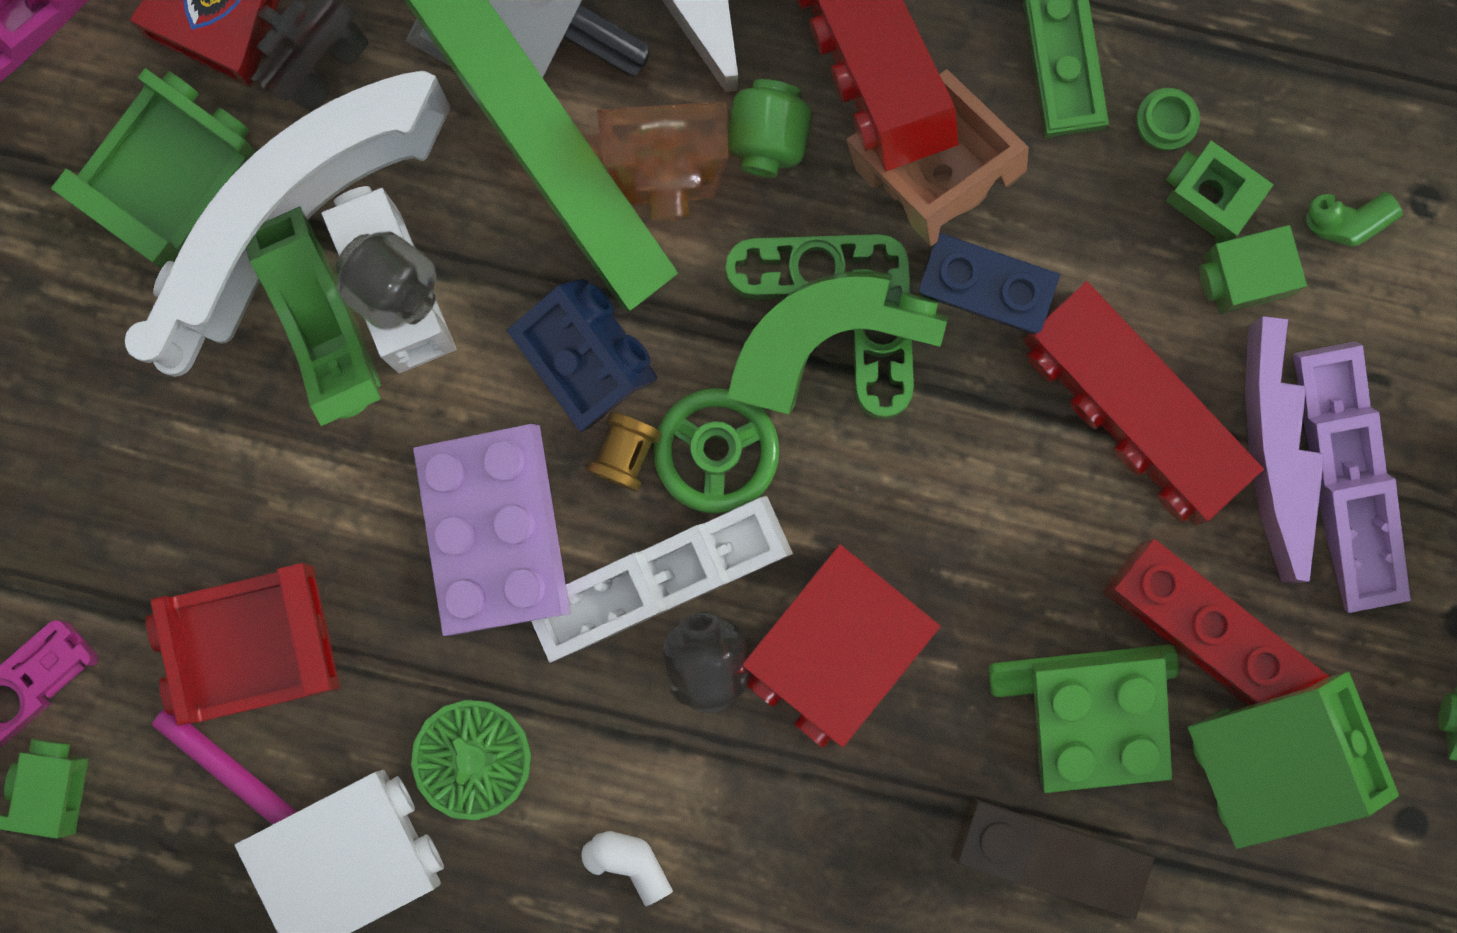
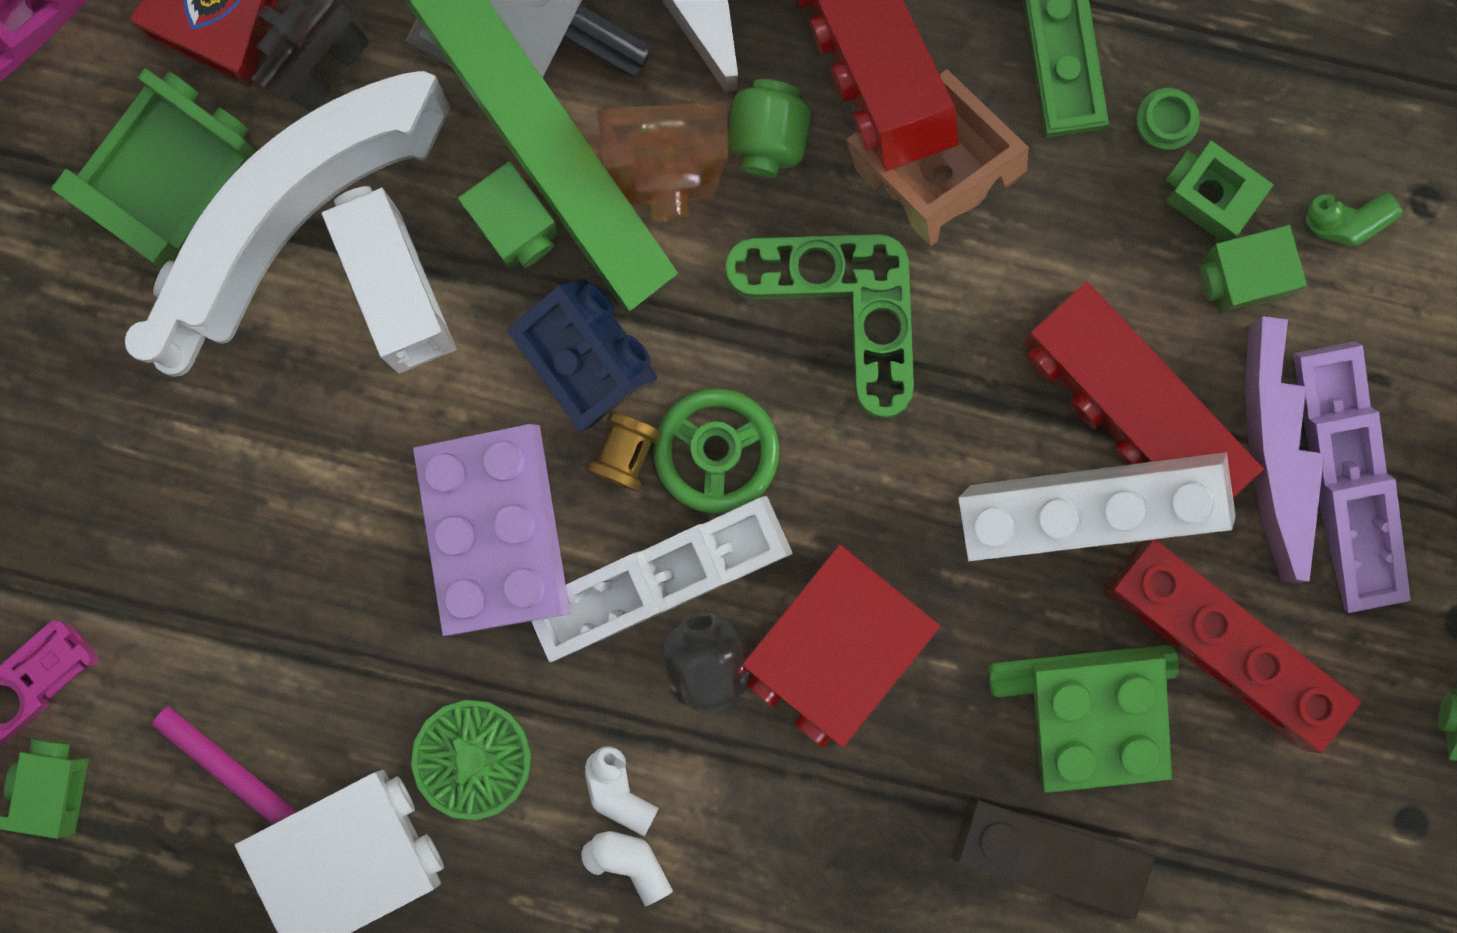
(242, 645): red panel -> none
(318, 323): bright green arch -> none
(386, 280): clear smoke head -> none
(510, 217): none -> bright green brick
(611, 793): none -> white arm
(779, 346): bright green arch -> none
(988, 284): dark blue bracket -> none
(1098, 507): none -> white brick
(1293, 763): bright green panel -> none

